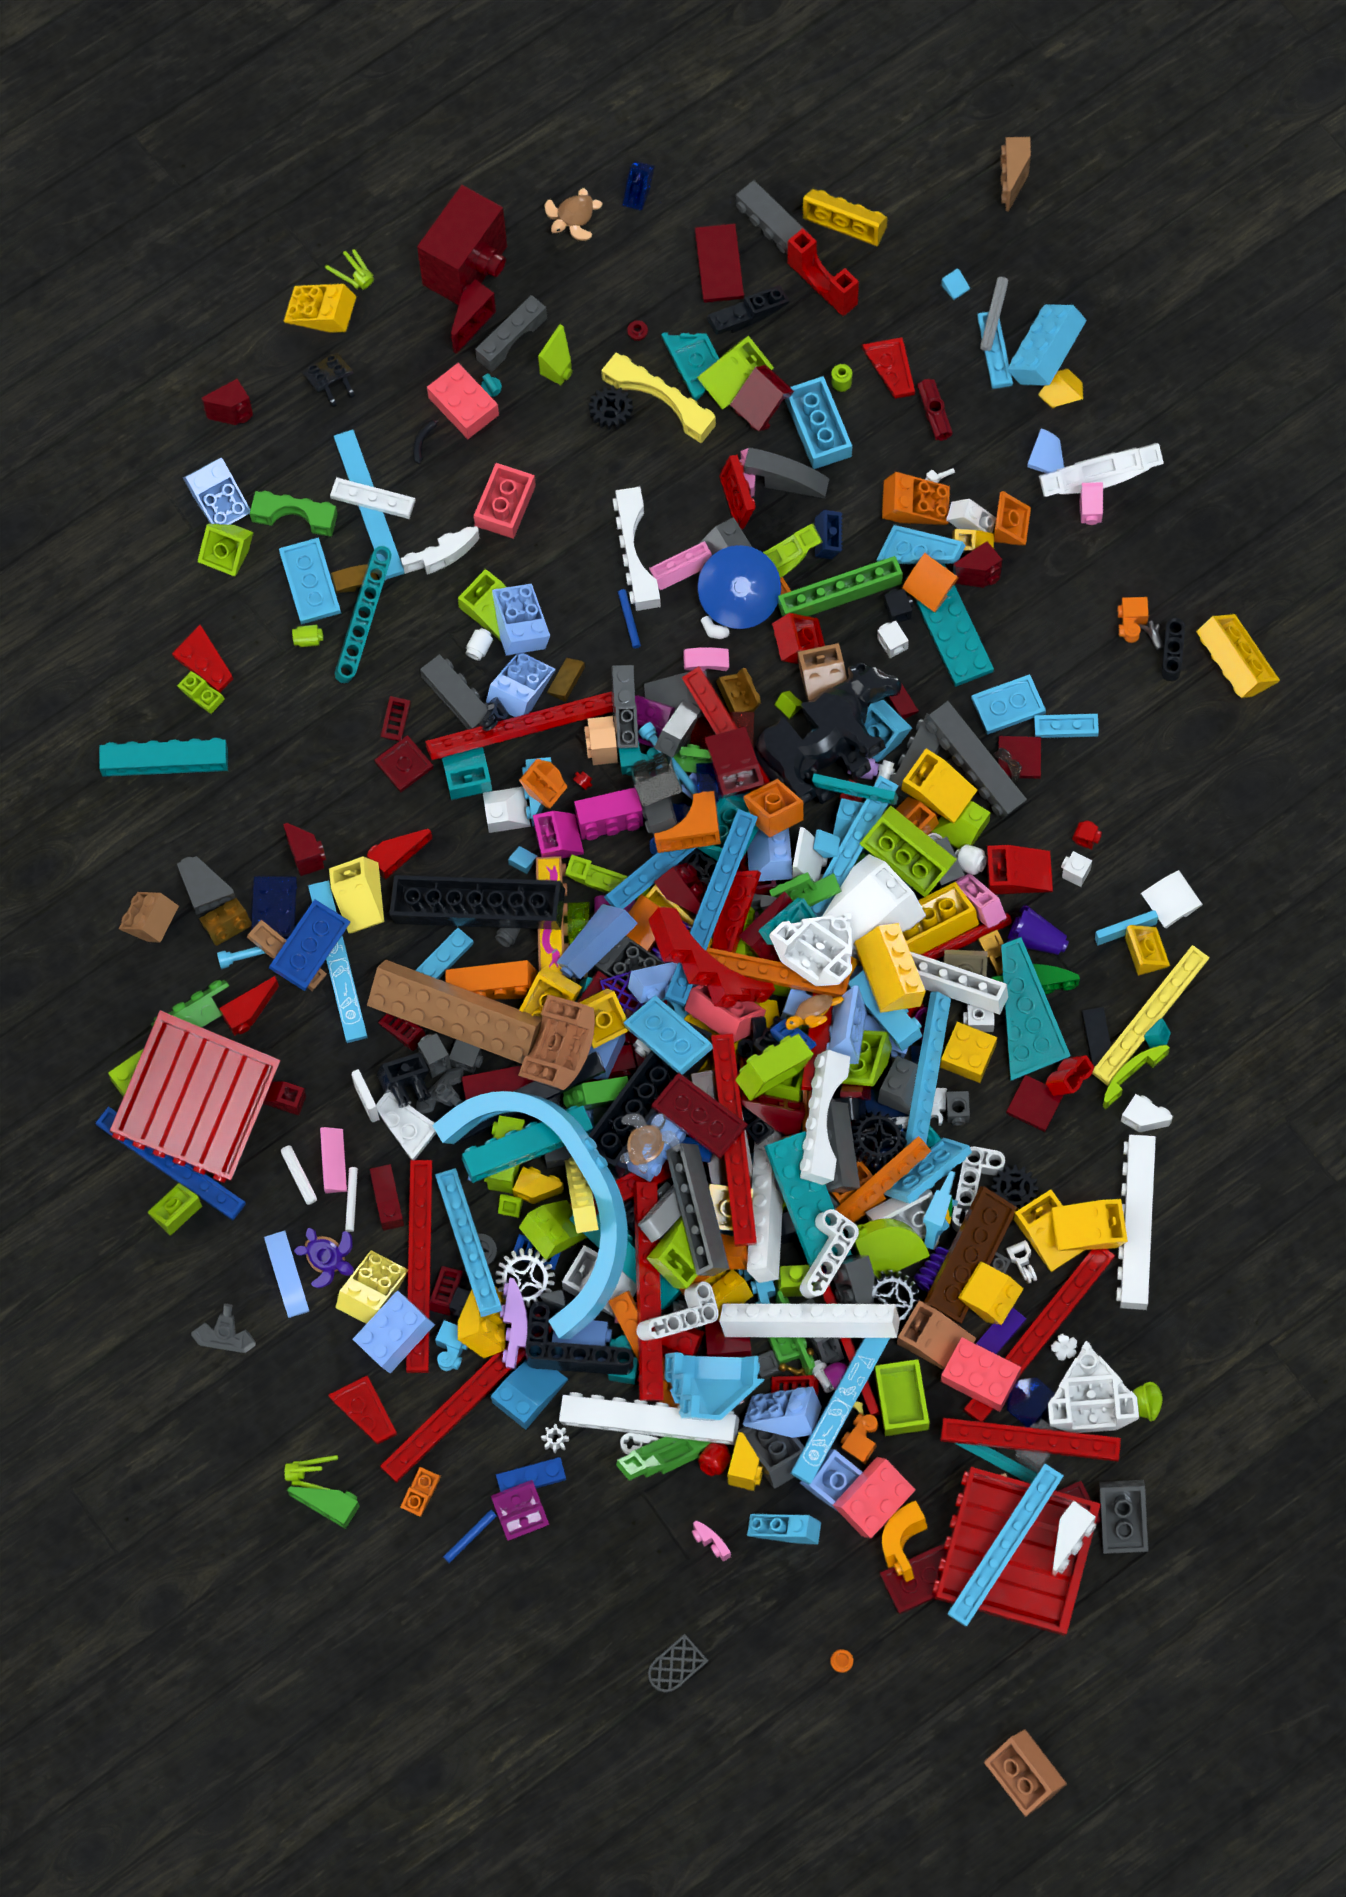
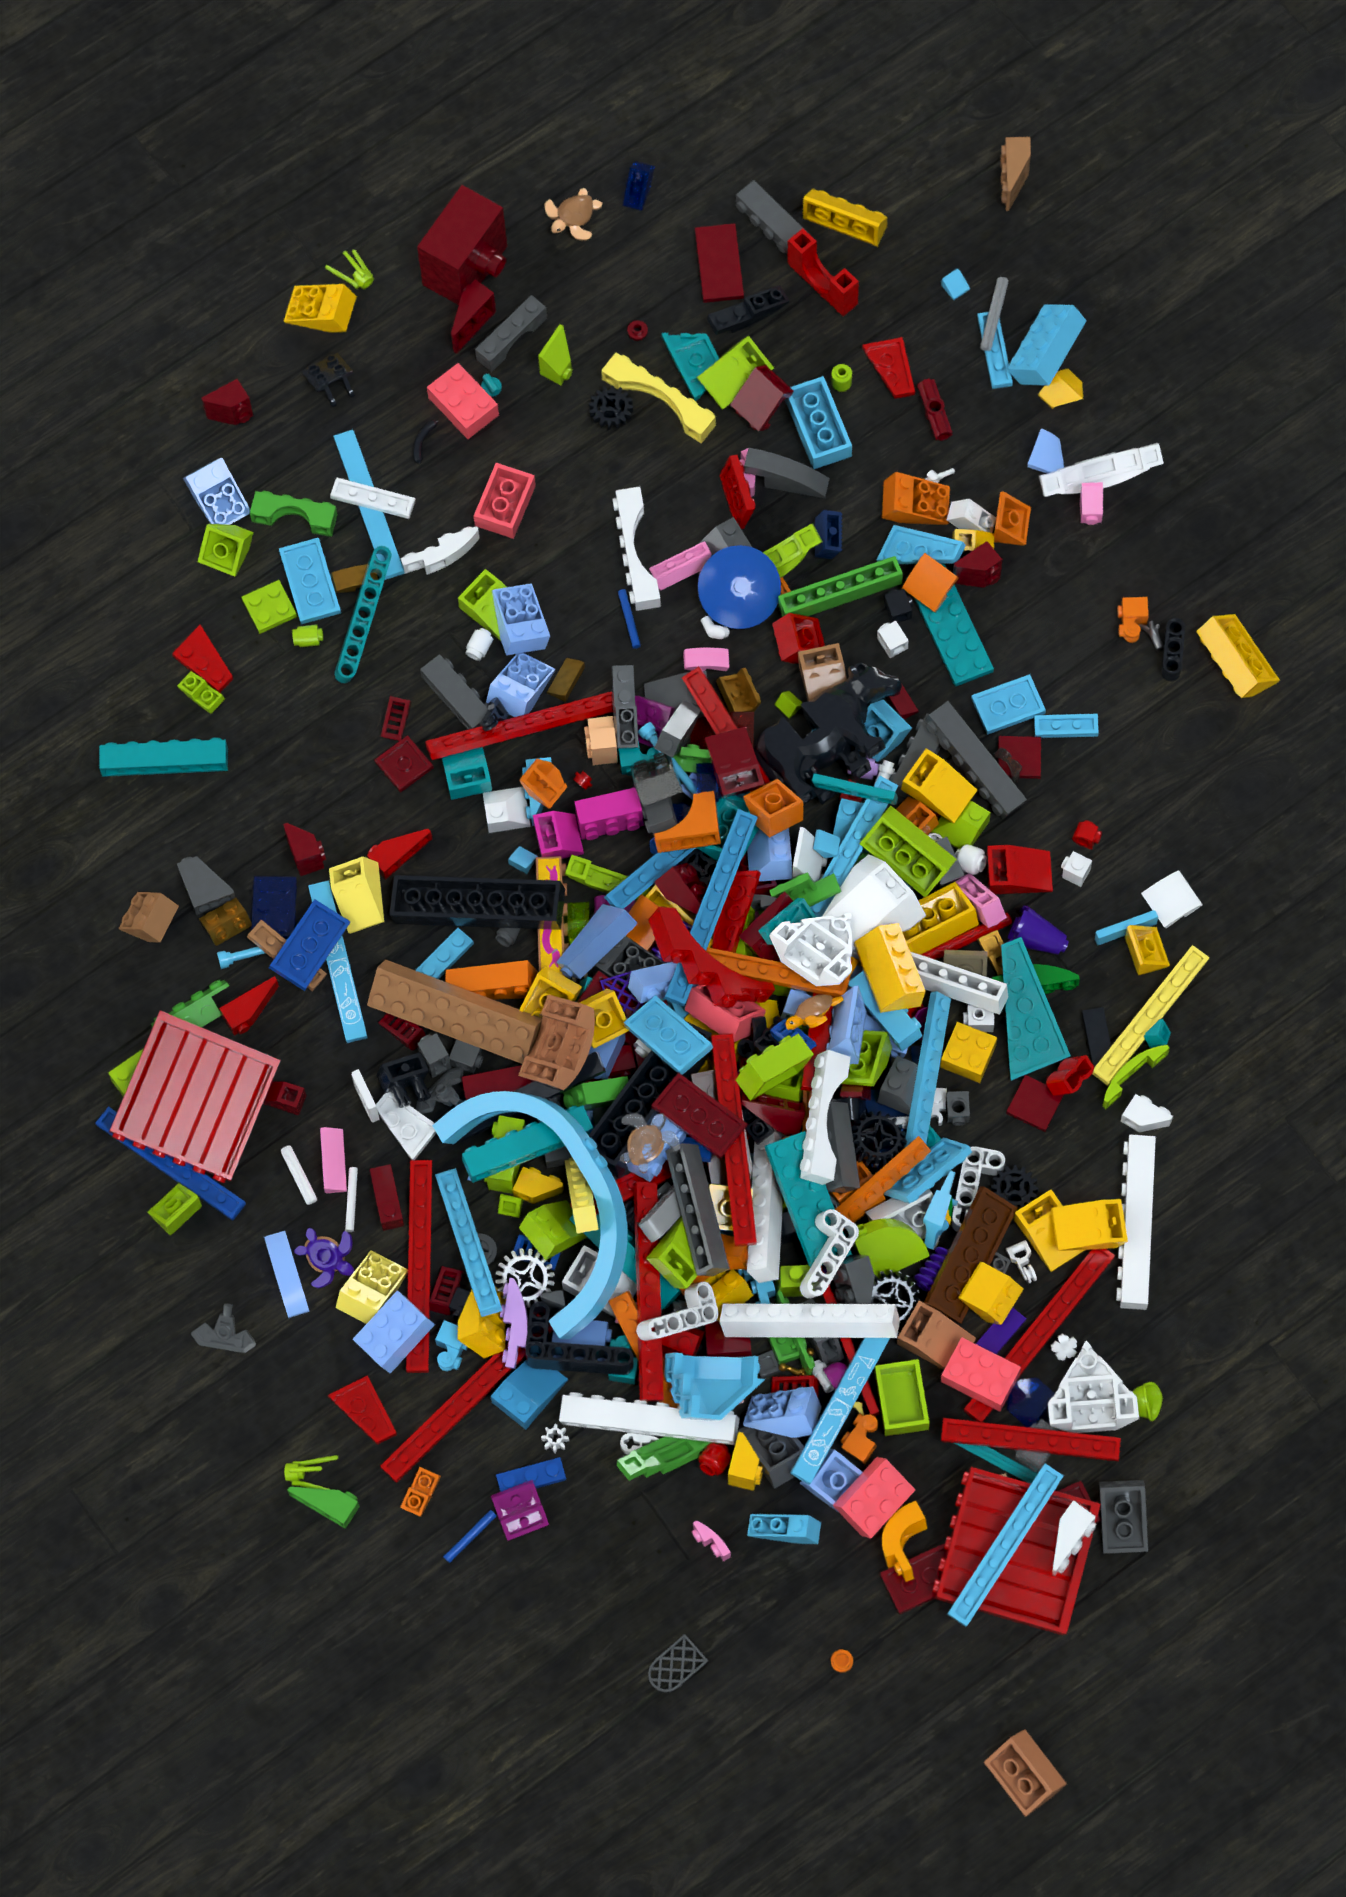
(269, 606): none -> lime plate

